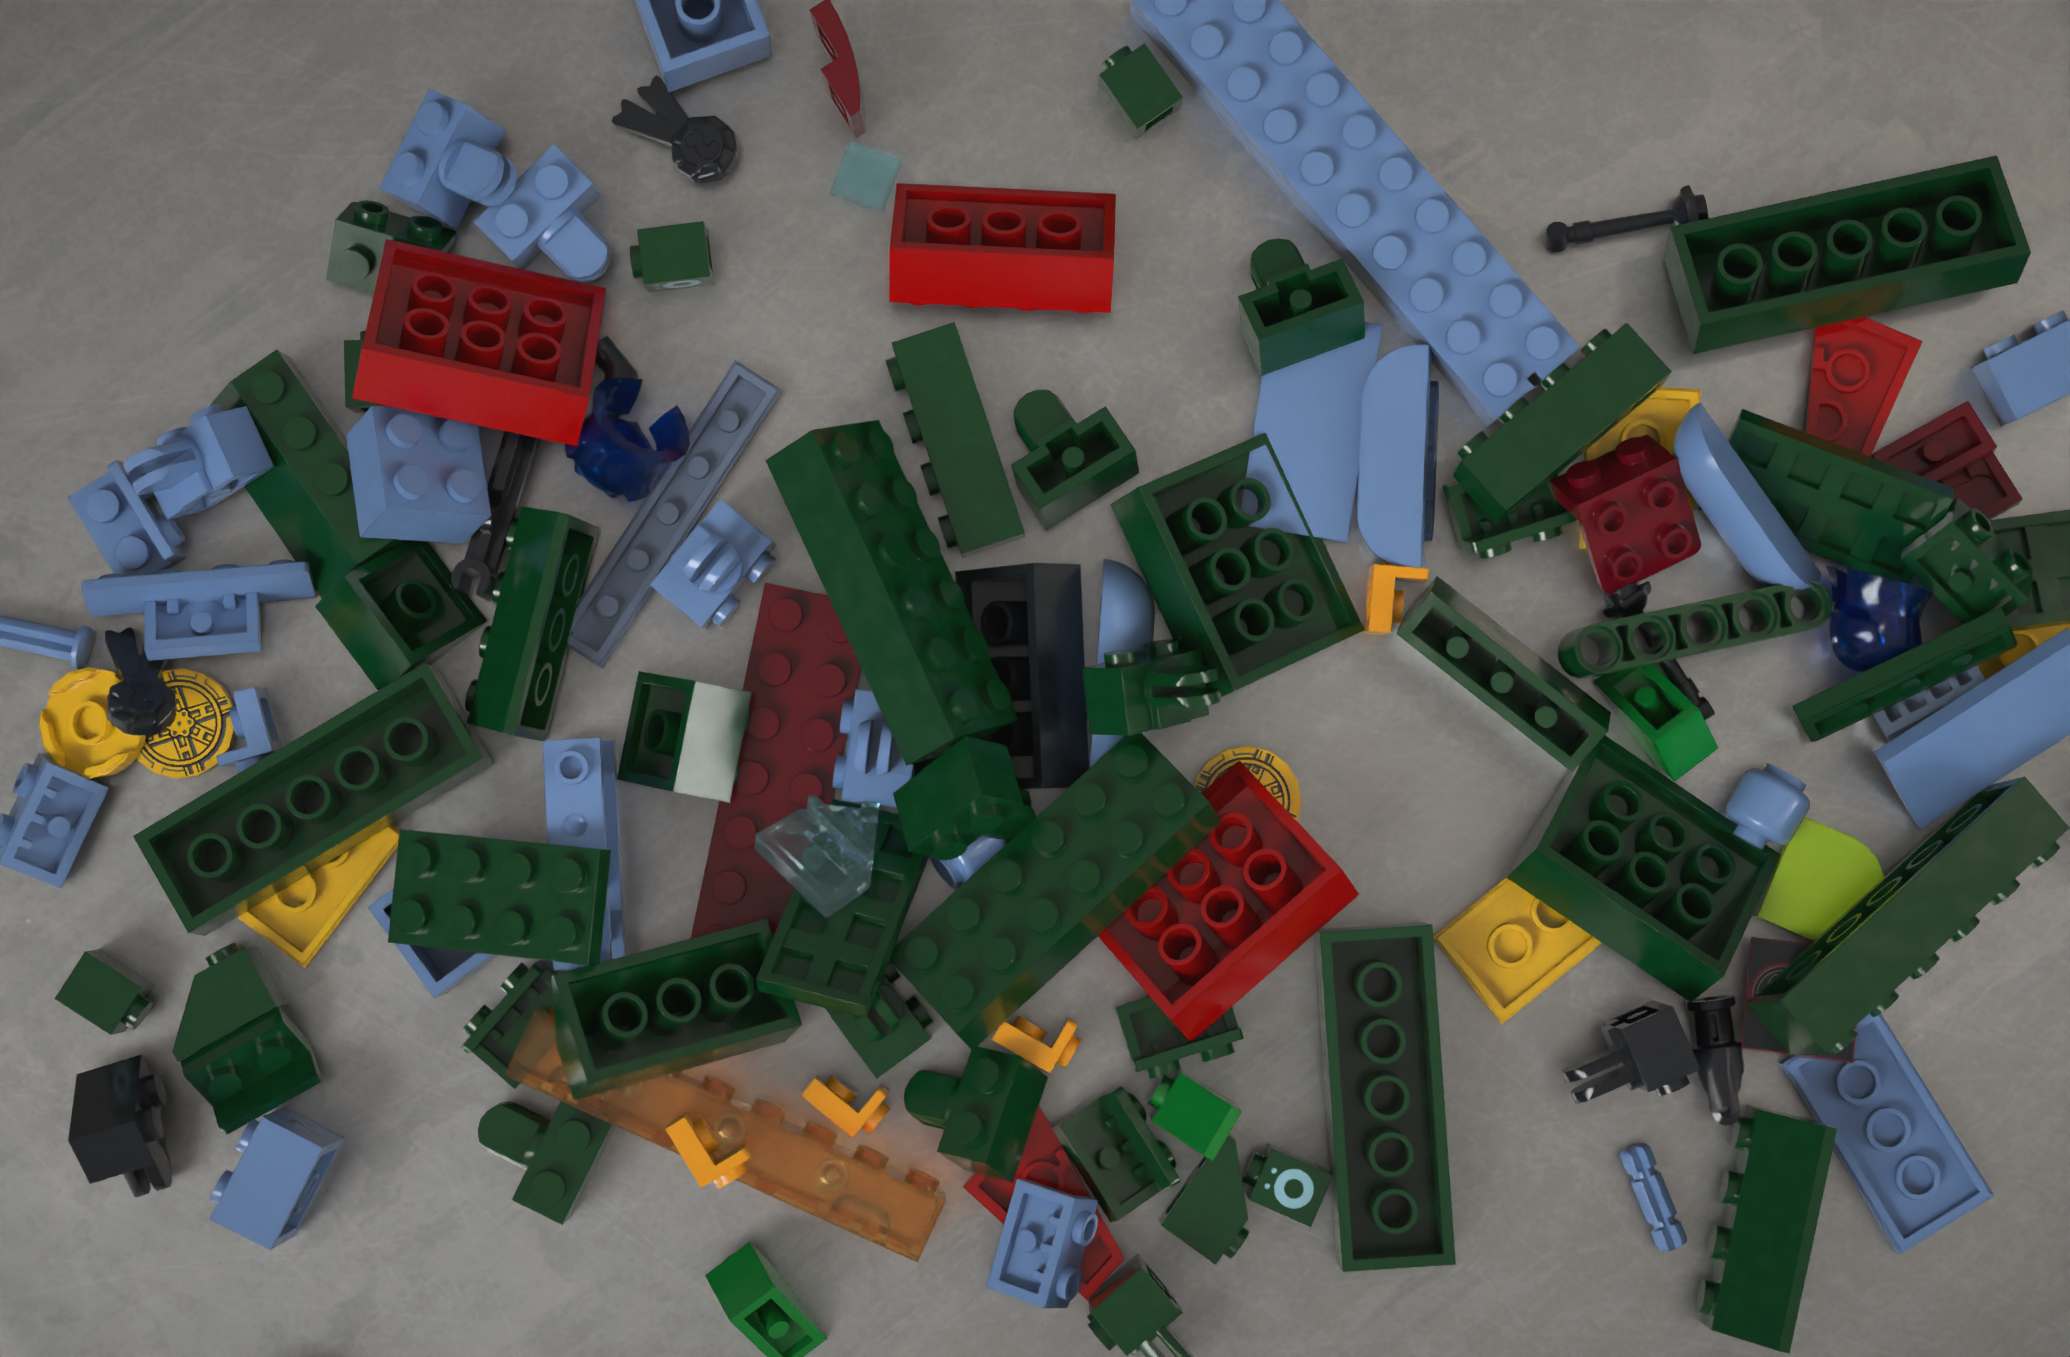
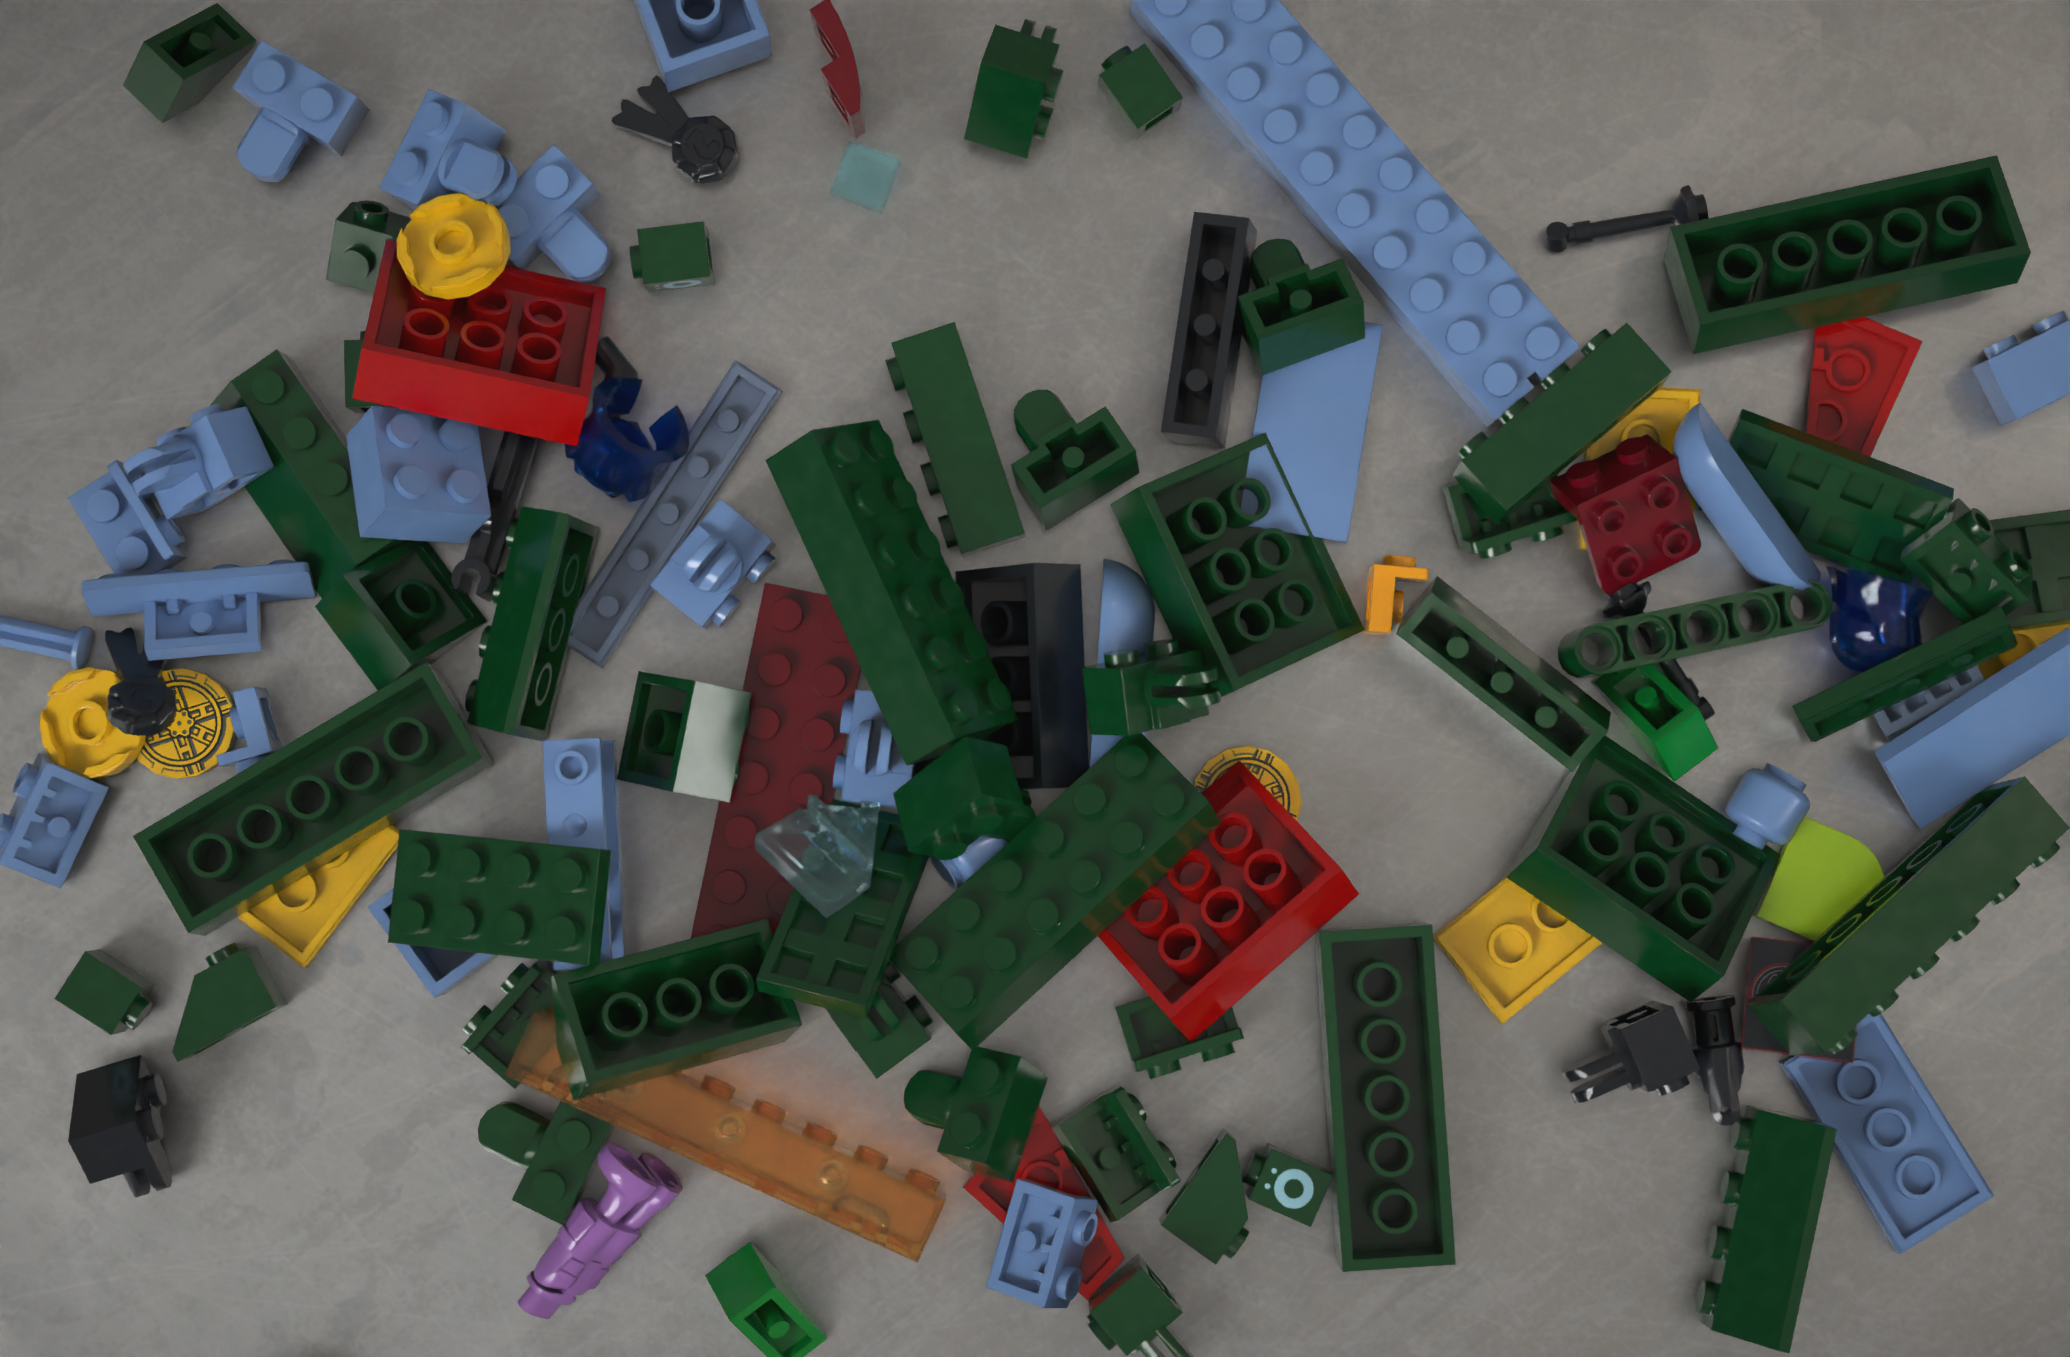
(187, 62): none -> dark green slope
(253, 1069): dark green bracket -> none
(275, 1177): medium blue brick -> none
(293, 111): none -> medium blue brick
(453, 246): none -> yellow tile
(600, 1231): none -> medium lavender piece
(696, 1145): light orange bracket -> none
(835, 1102): light orange bracket -> none
(1002, 248): red slope -> none
(1013, 88): none -> dark green brick
(1026, 1041): light orange bracket -> none
(1193, 1112): green slope -> none
(1208, 330): none -> black brick
(1399, 456): medium blue brick -> none
(1653, 1197): medium blue axle -> none
(1960, 455): dark red slope -> none

